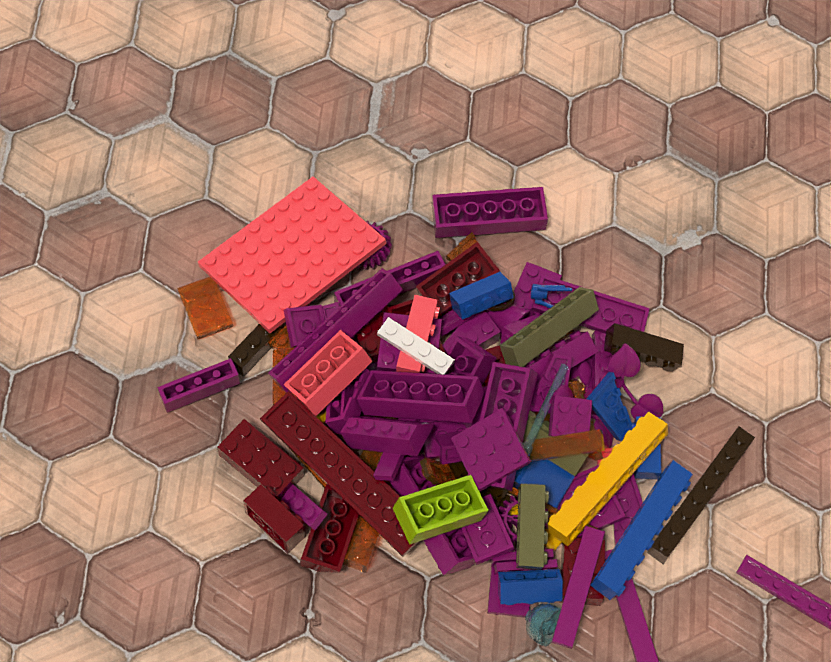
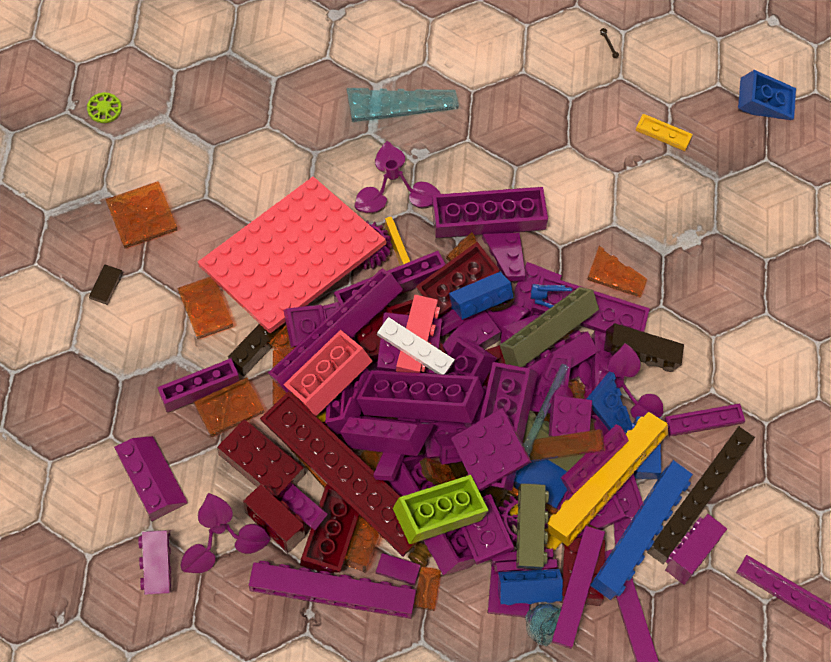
(104, 107): none -> lime wheel
(105, 284): none -> dark brown tile
(141, 214): none -> clear orange plate
(150, 476): none -> magenta slope
(155, 562): none -> wedge
(215, 515): none -> magenta plant
(228, 407): none -> clear orange plate
(332, 590): none -> magenta brick
(380, 104): none -> clear light blue wing
(390, 160): none -> magenta plant
(396, 241): none -> yellow tile
(398, 569): none -> magenta tile
(420, 554): none -> pearl gold wheel
(427, 588): none -> clear orange tile
(508, 254): none -> magenta wing
(592, 462): none -> magenta plate
(603, 32): none -> dark brown hinge
(613, 274): none -> clear orange wing
(664, 132): none -> yellow tile
(694, 548): none -> magenta brick
(705, 420): none -> magenta tile
(766, 96): none -> blue slope

